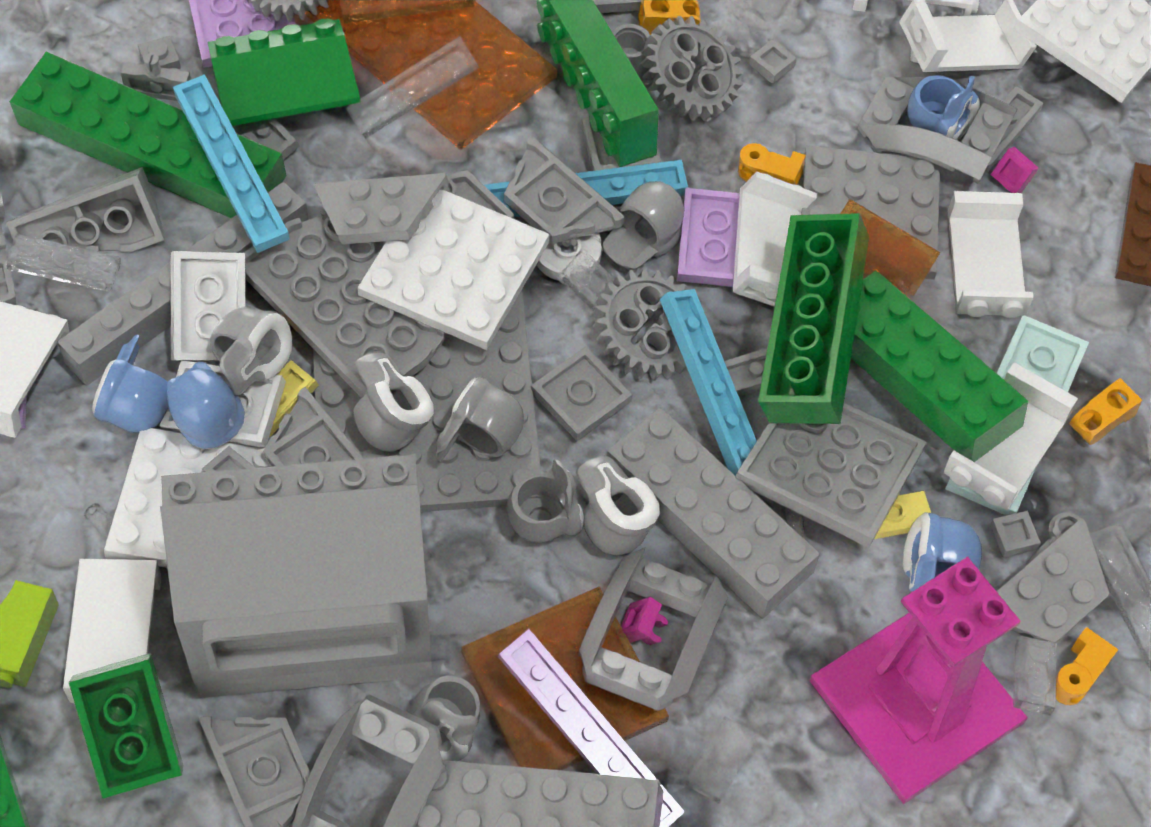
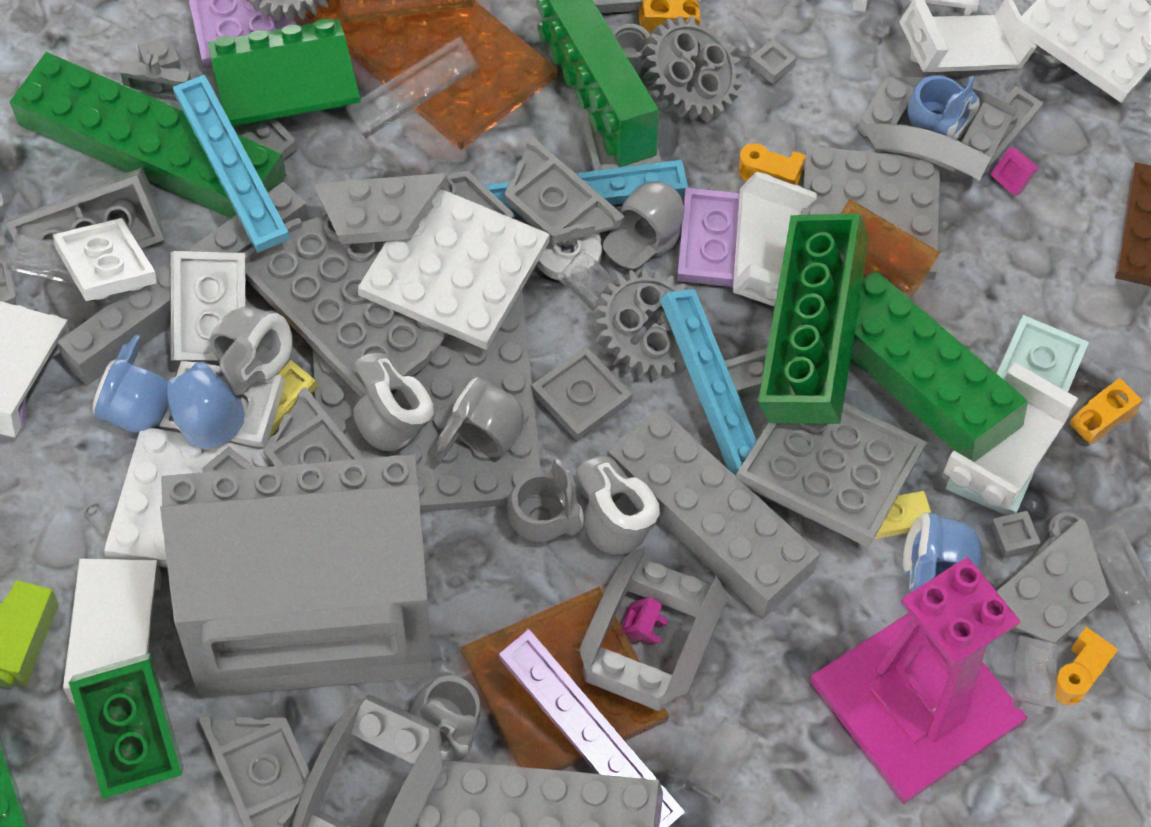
(104, 259): none -> white plate
(987, 254): white panel -> none

